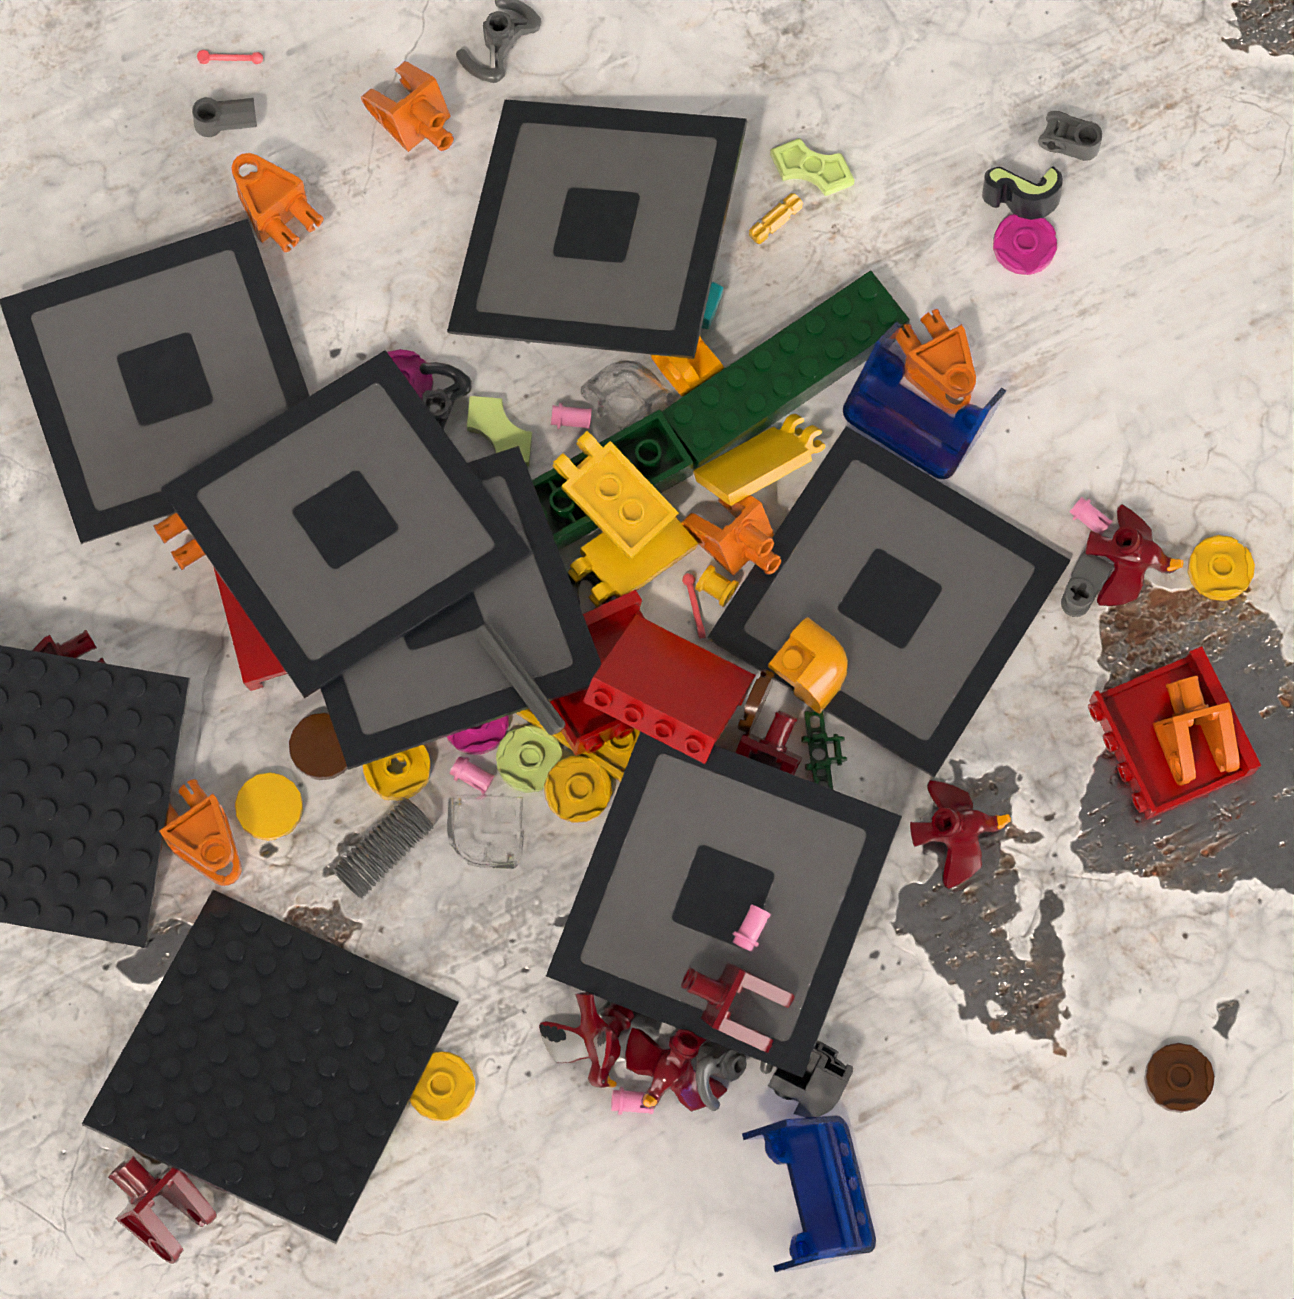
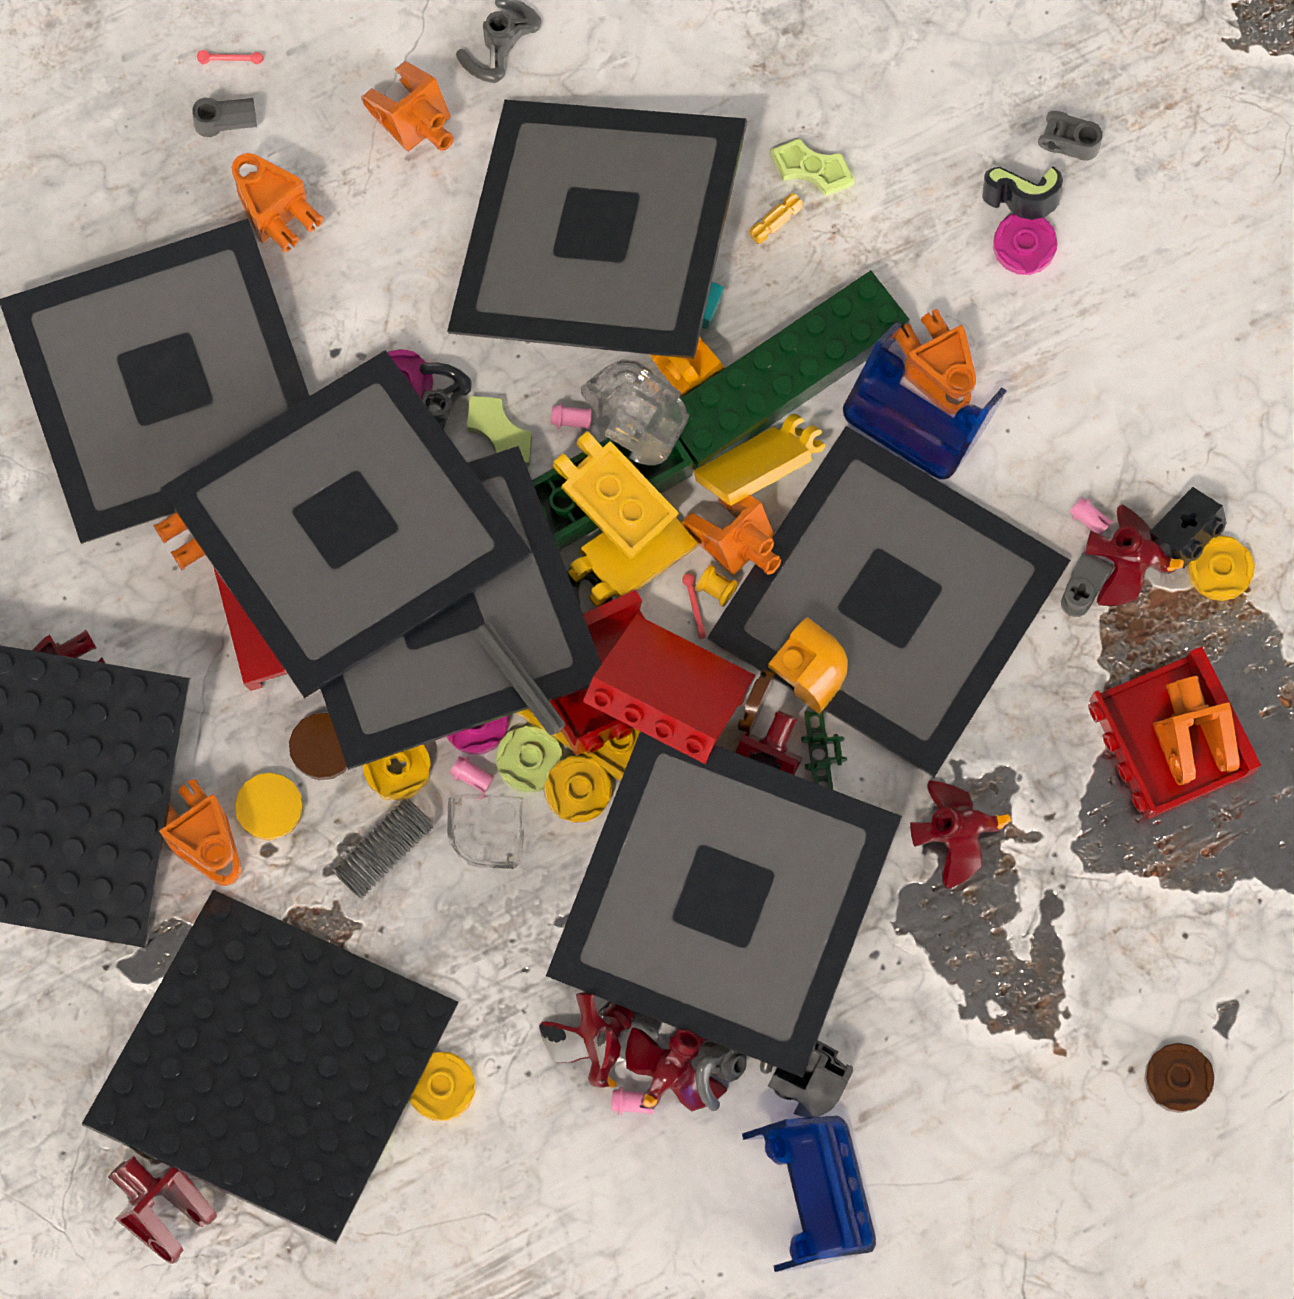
(649, 419): none -> clear brick
(720, 995): dark red piece -> none
(751, 928): bright pink pin -> none
(1189, 526): none -> black brick

